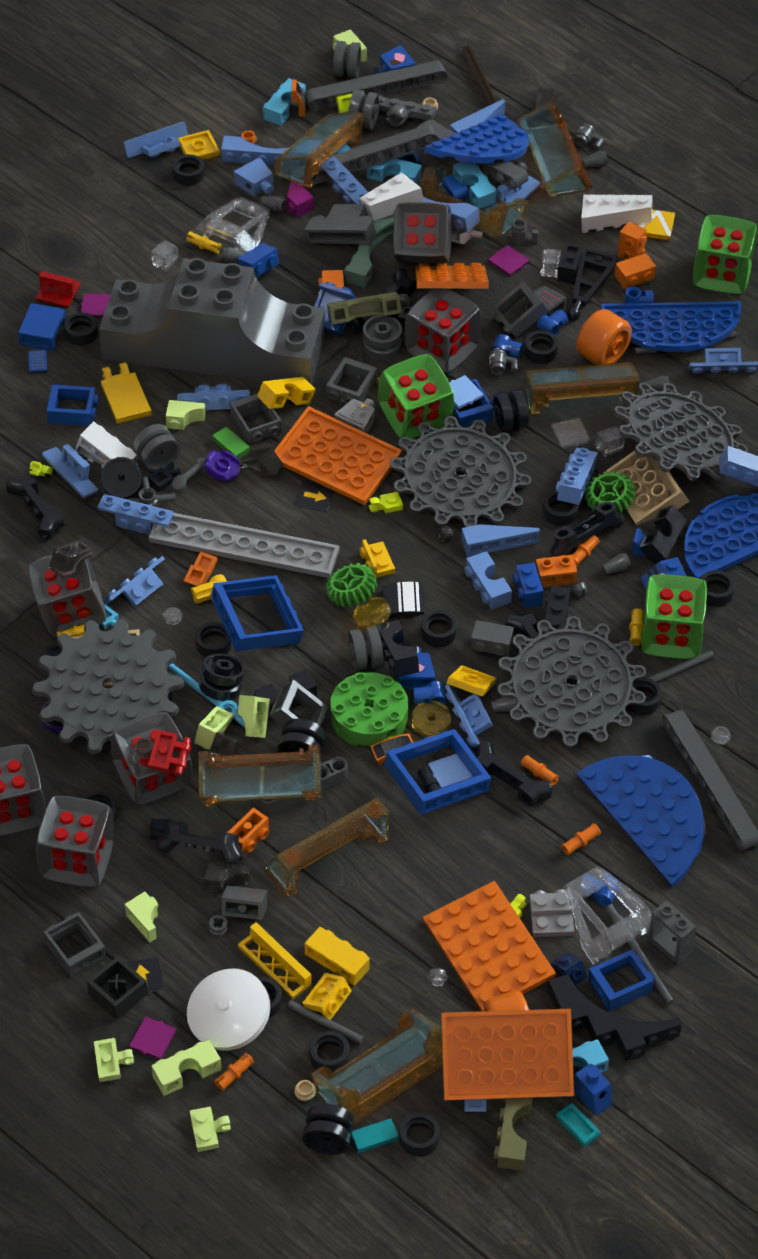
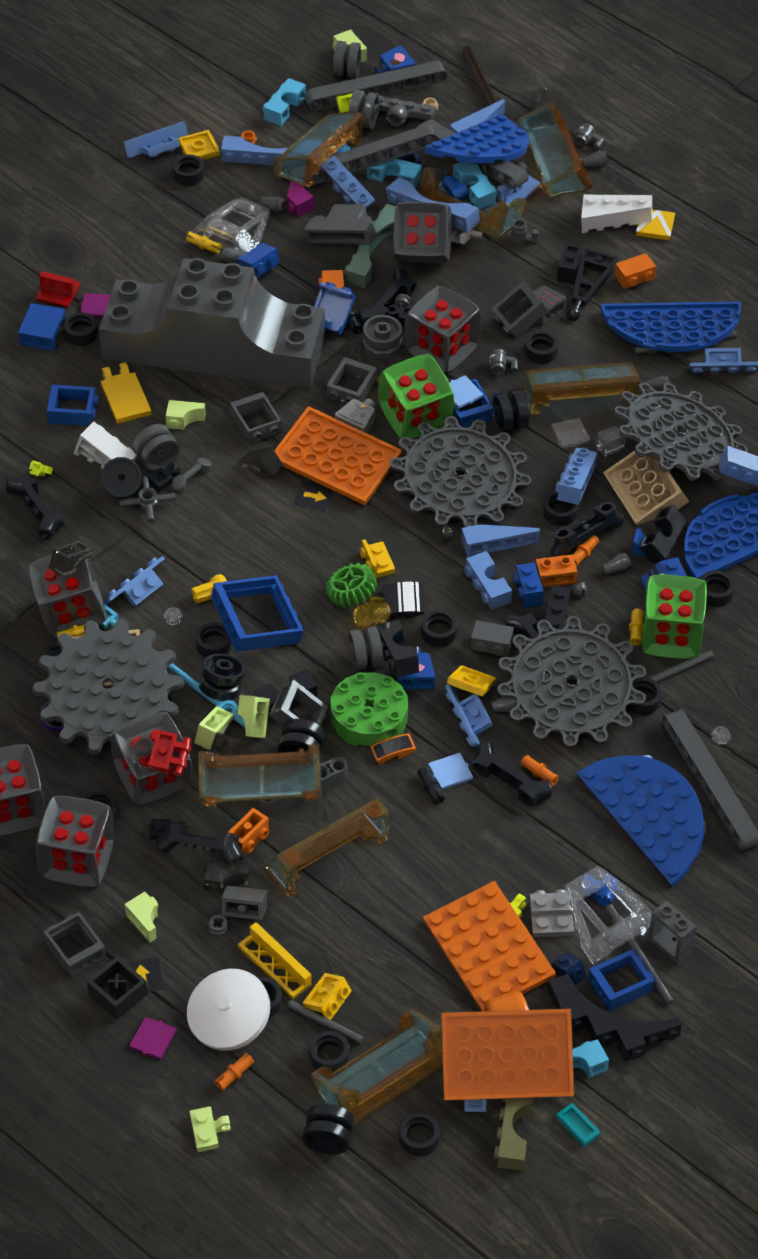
(37, 361): blue slope -> none
(72, 469): medium blue bracket -> none
(109, 1059): yellowish green plate -> none
(135, 515): medium blue bracket -> none
(164, 255): clear brick -> none
(200, 1057): yellowish green arch -> none
(201, 570): orange slope -> none
(214, 397): medium blue bracket -> none
(222, 465): dark purple tile -> none
(231, 442): bright green tile -> none
(247, 545): light grey plate -> none
(254, 178): medium blue torso -> none
(275, 392): yellow arch -> none
(298, 97): orange slope -> none
(305, 1090): tan plate -> none
(337, 955): yellow brick -> none
(350, 309): olive arch -> none
(374, 1135): teal tile -> none
(383, 199): white wedge -> none
(389, 502): neon yellow plate -> none
(431, 728): clear yellow plate -> none
(432, 692): blue piece -> none
(437, 976): clear plate -> none
(445, 796): blue window -> none
(451, 276): orange plate -> none
(508, 260): magenta piece -> none
(511, 347): blue piece -> none
(550, 263): clear brick -> none
(553, 322): blue piece -> none
(580, 839): orange pin -> none
(593, 1089): blue torso -> none
(603, 337): orange wheel -> none
(610, 488): bright green gear -> none
(631, 241): orange brick -> none
(635, 295): blue piece -> none
(724, 254): bright green piece -> none

